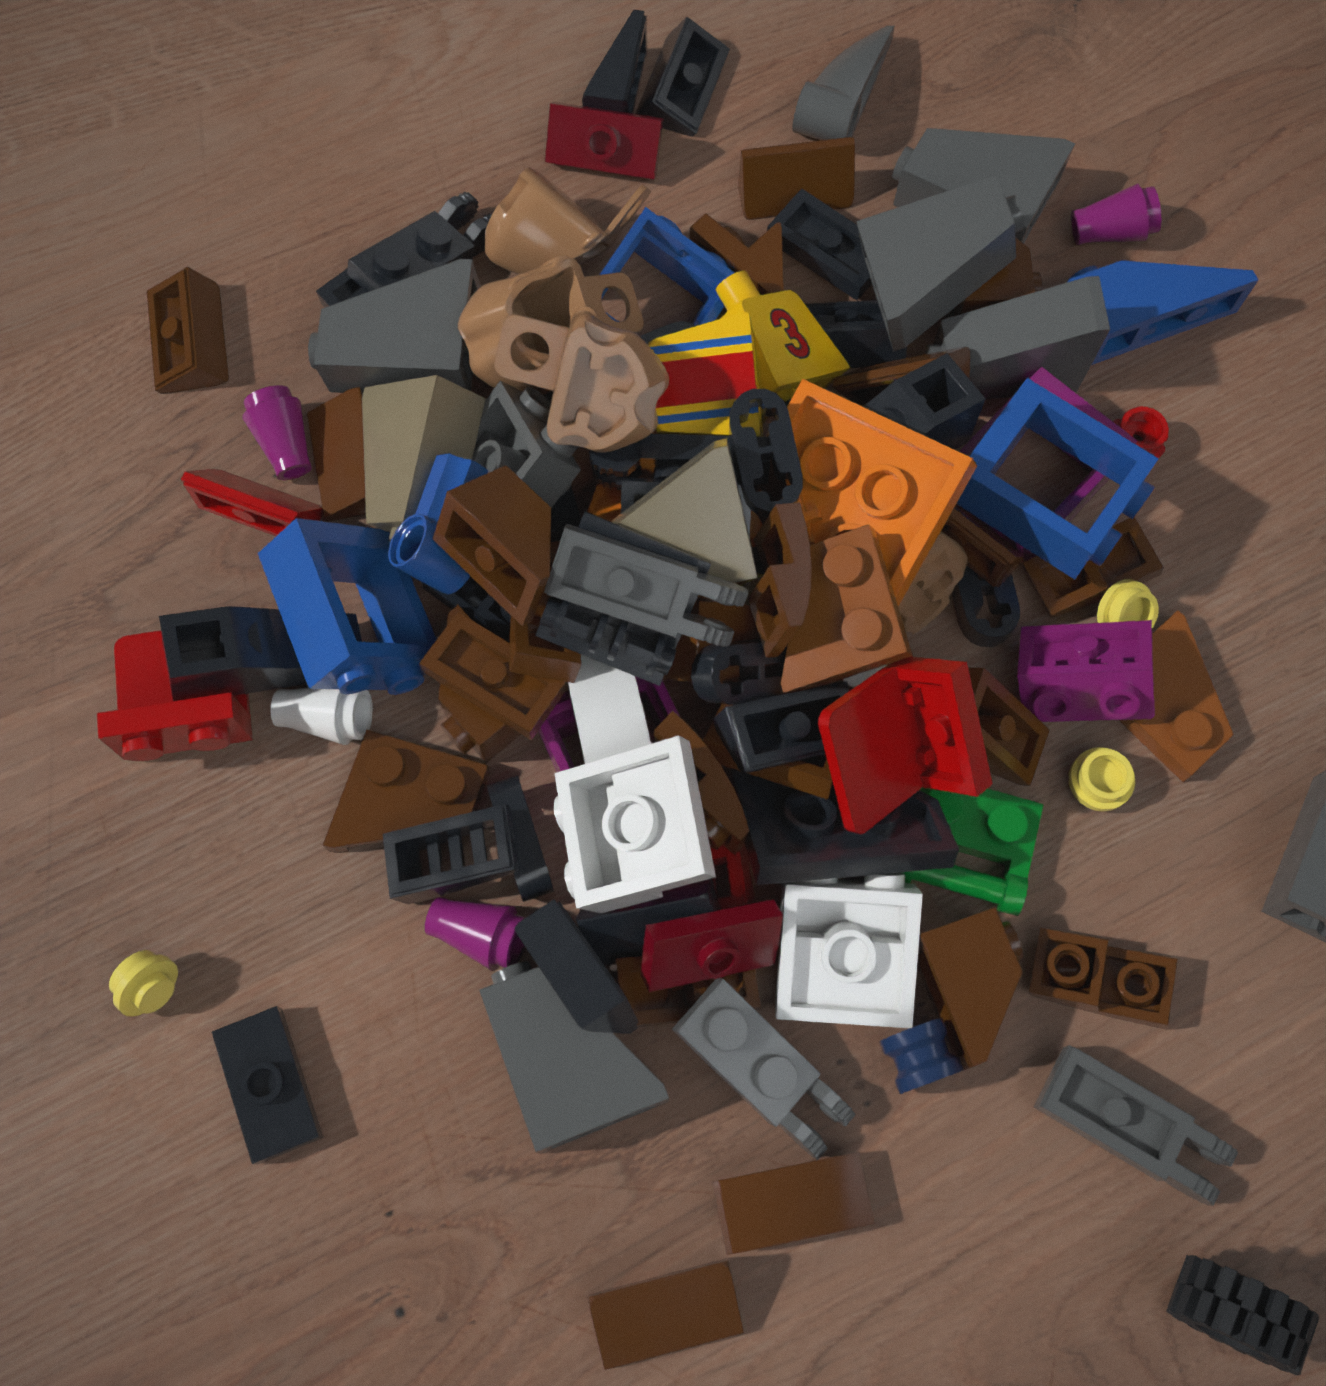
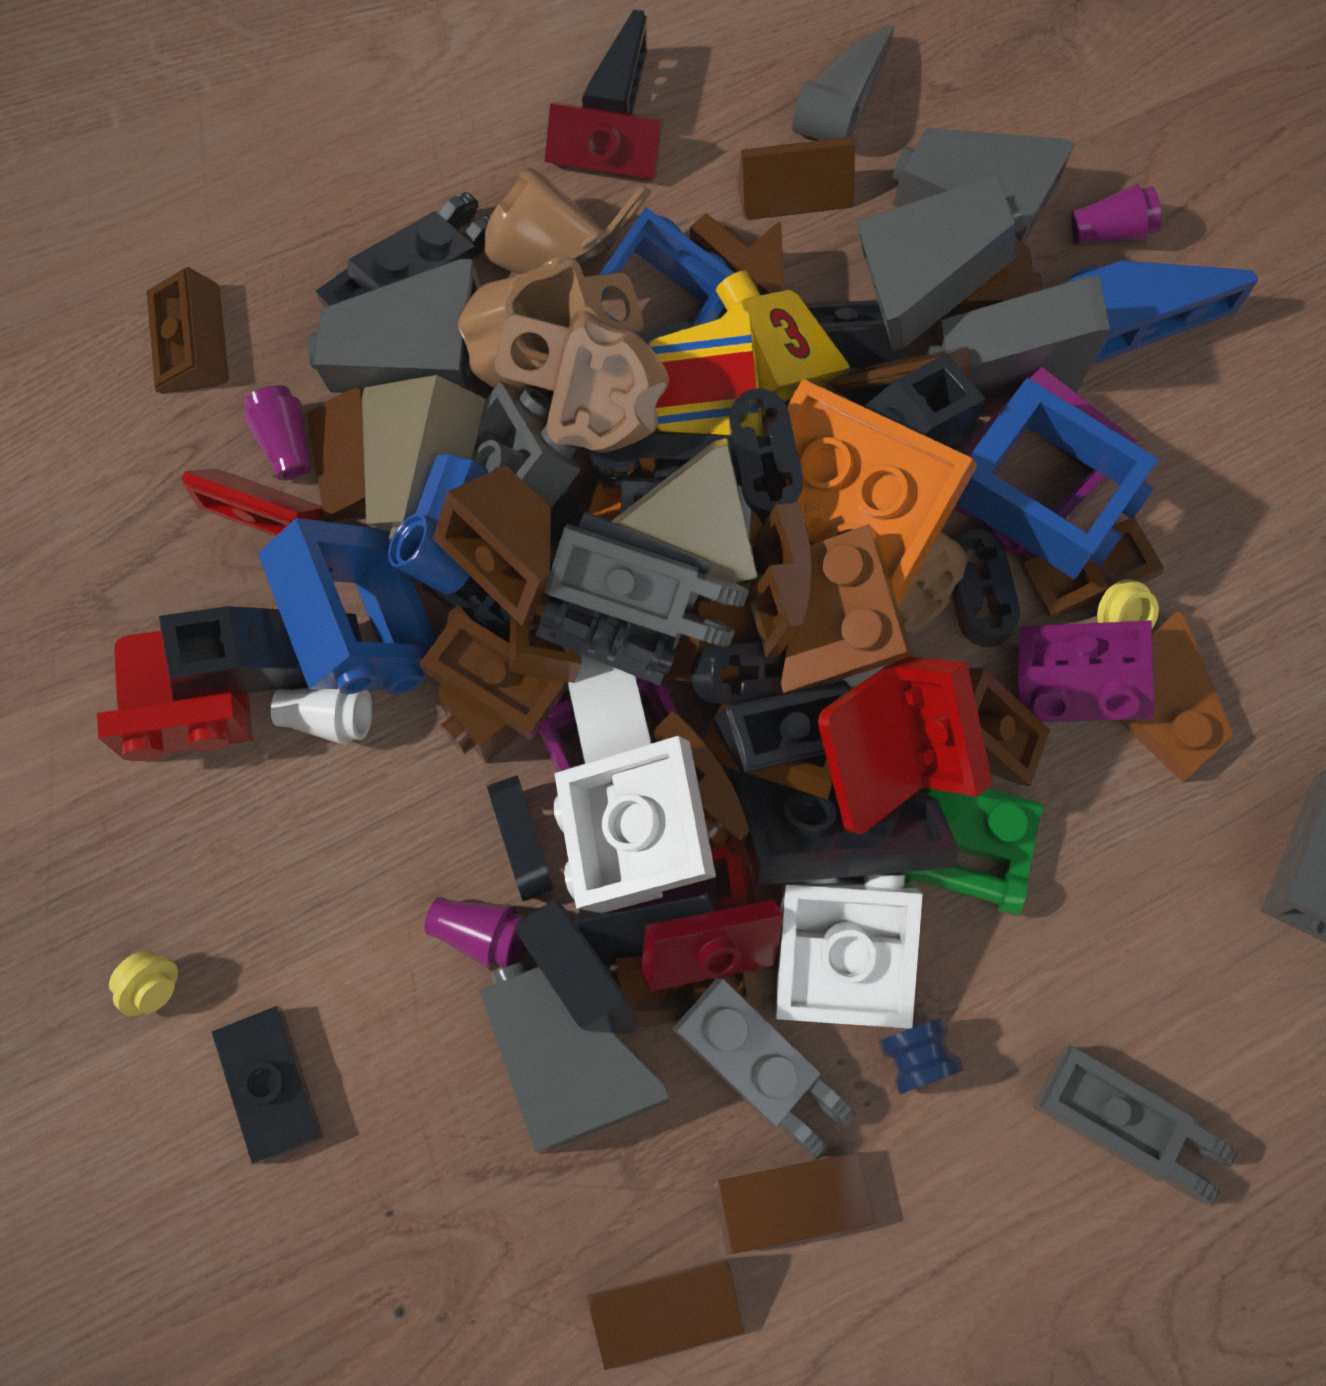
(399, 788): reddish brown wing -> none
(404, 862): black slope -> none
(684, 78): black slope -> none
(824, 243): black plate -> none
(971, 980): reddish brown slope -> none
(986, 550): reddish brown slope -> none
(1102, 779): light yellow plate -> none
(1103, 978): reddish brown slope -> none
(1147, 424): red plate -> none
(1243, 1314): black tyre -> none

